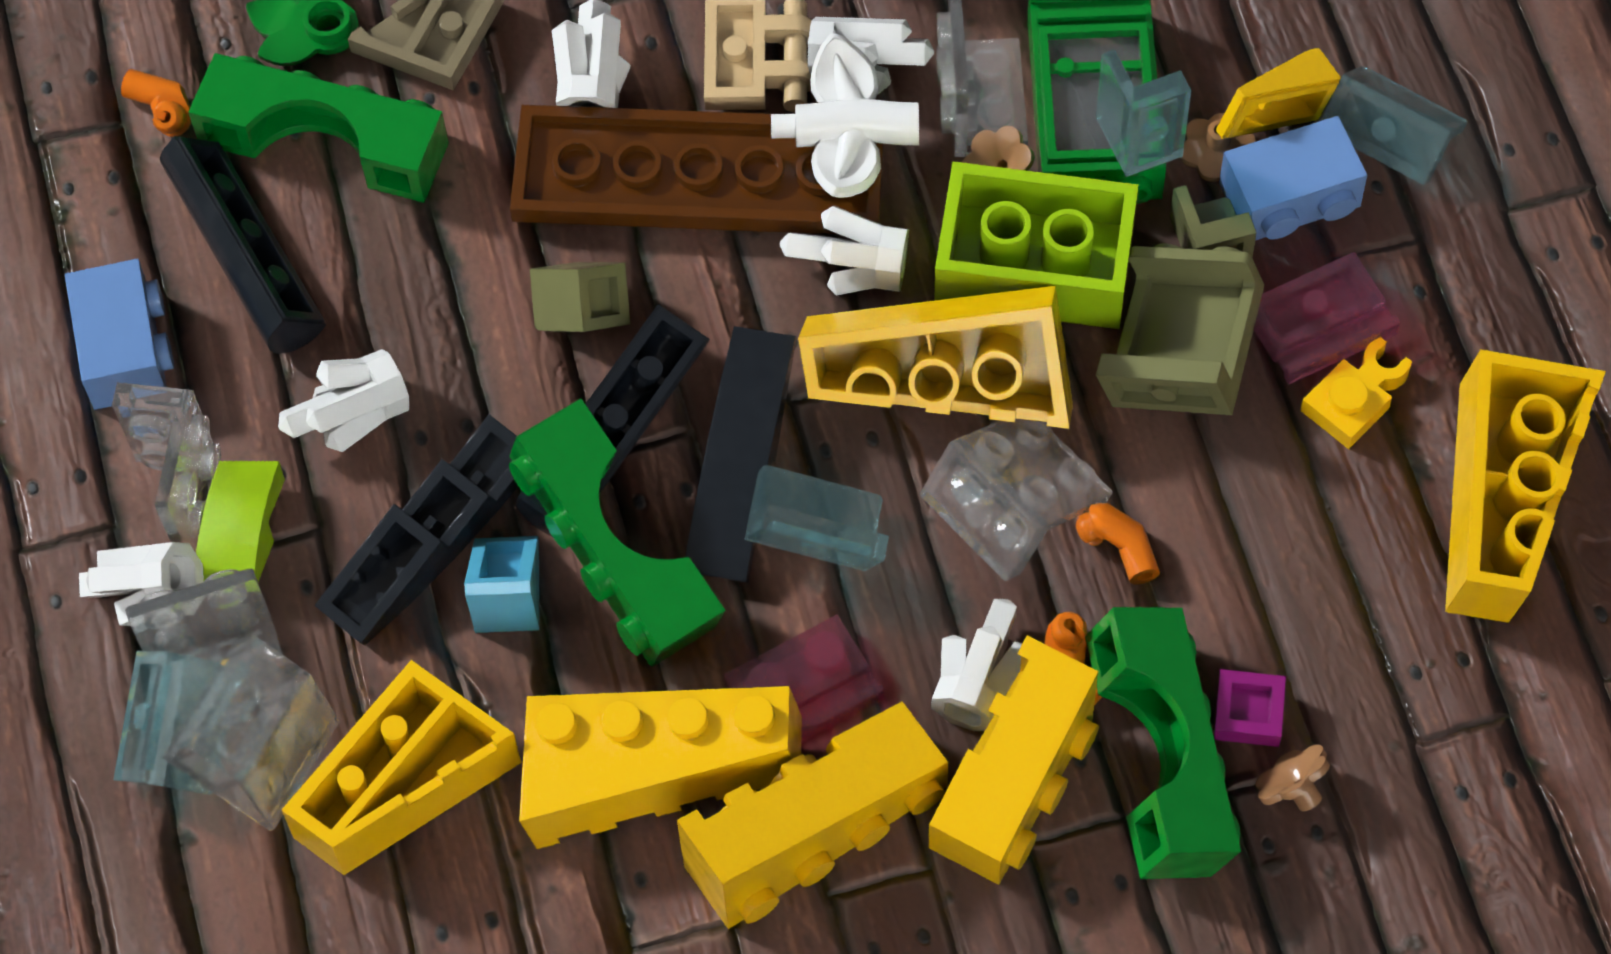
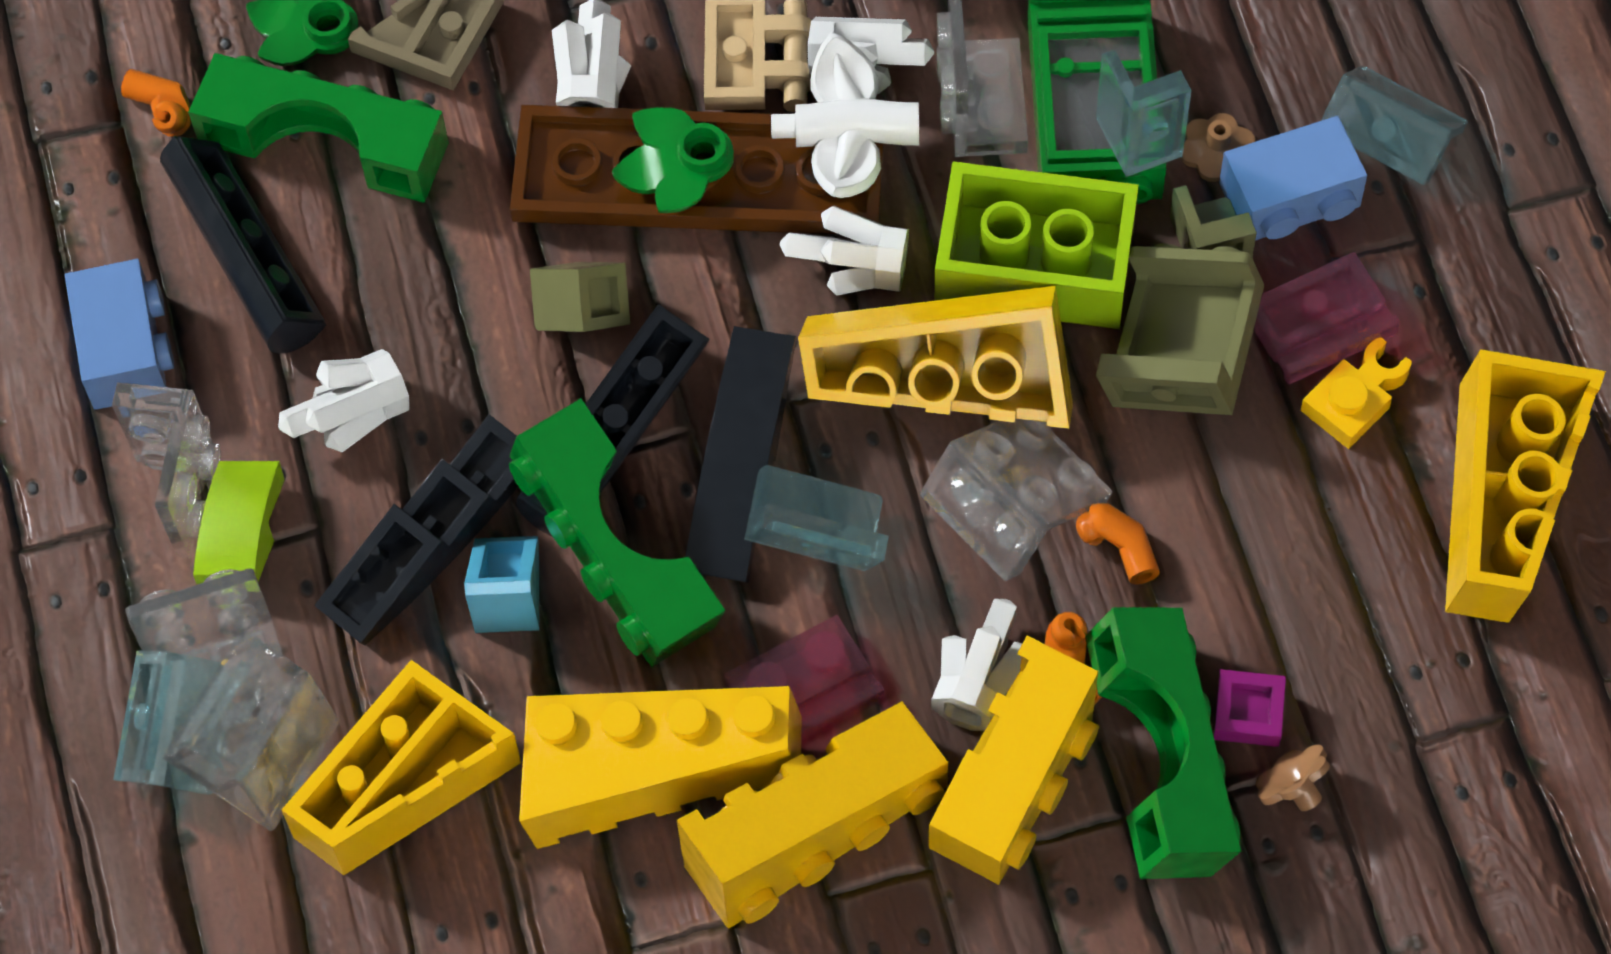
(141, 572): white rock -> none
(667, 159): none -> green plate
(1001, 149): medium nougat plant -> none
(1282, 97): yellow slope -> none

